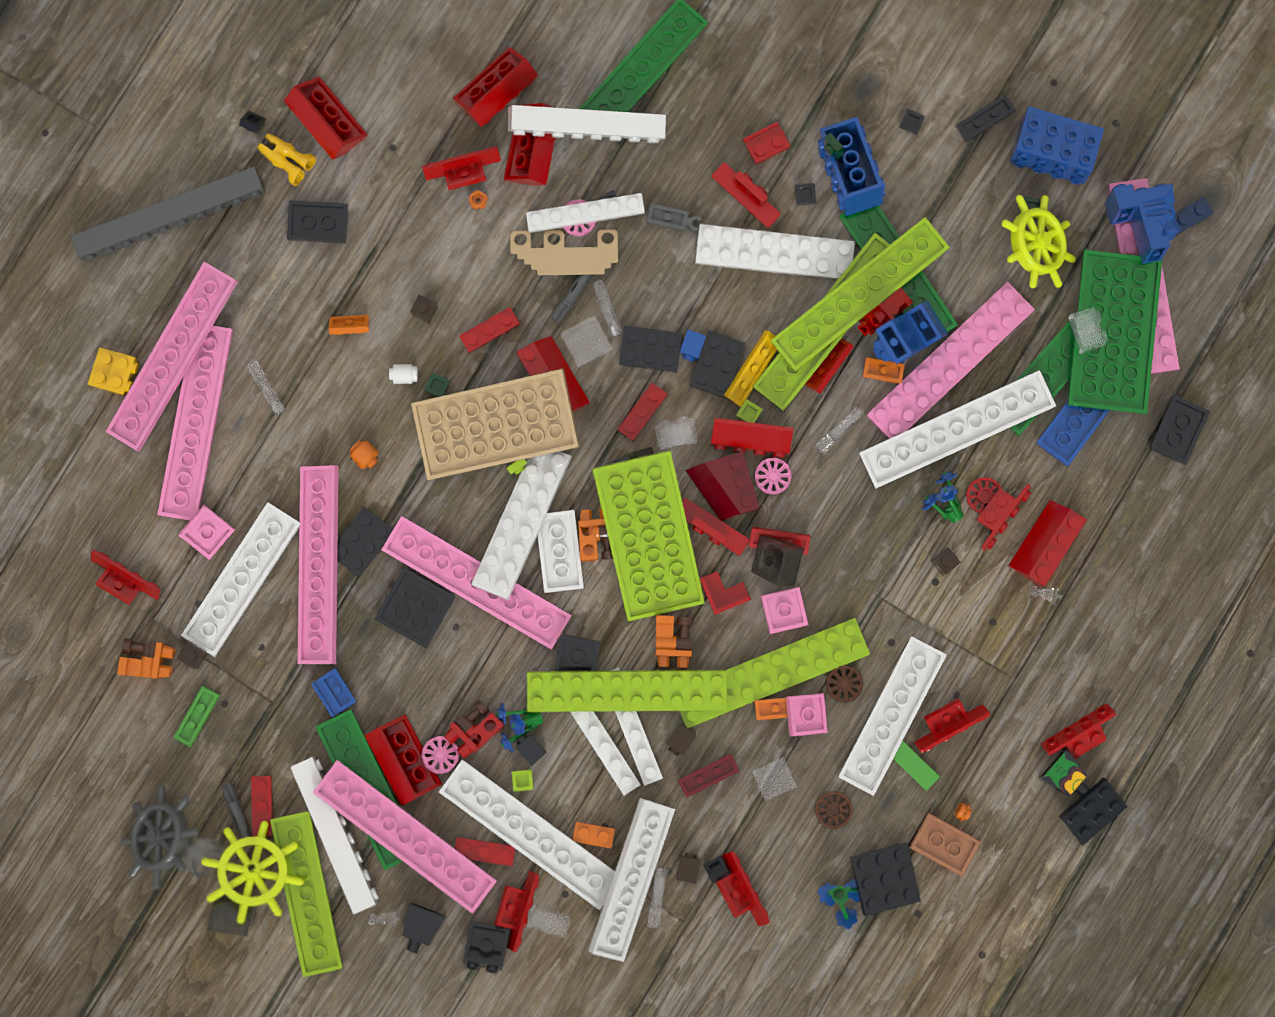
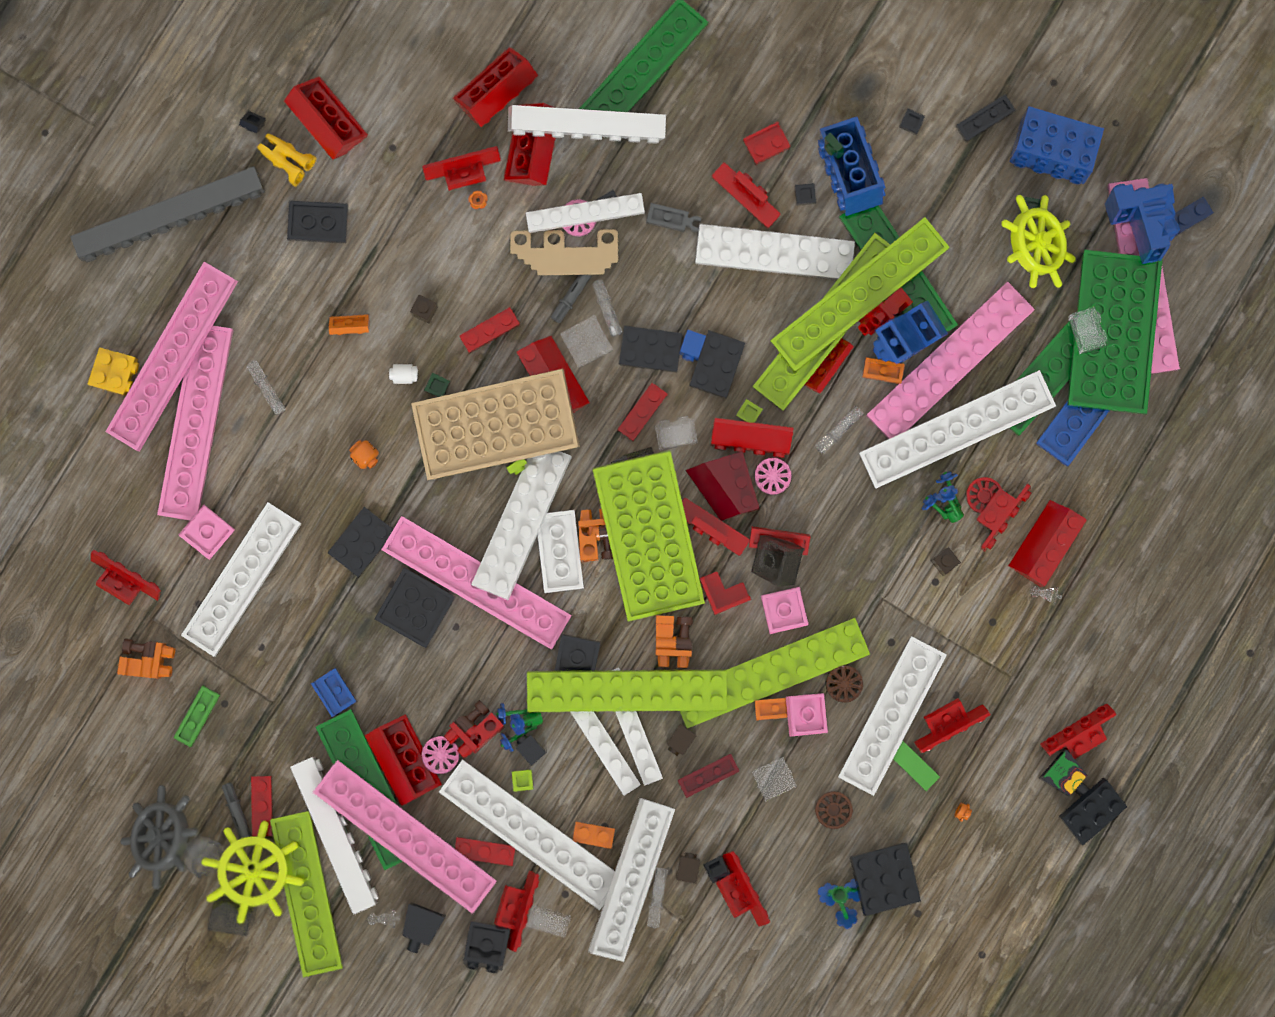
(192, 655): dark brown brick -> none
(318, 565): bright pink plate -> none
(751, 369): yellow plate -> none
(945, 844): nougat tile -> none
(1179, 430): black plate -> none

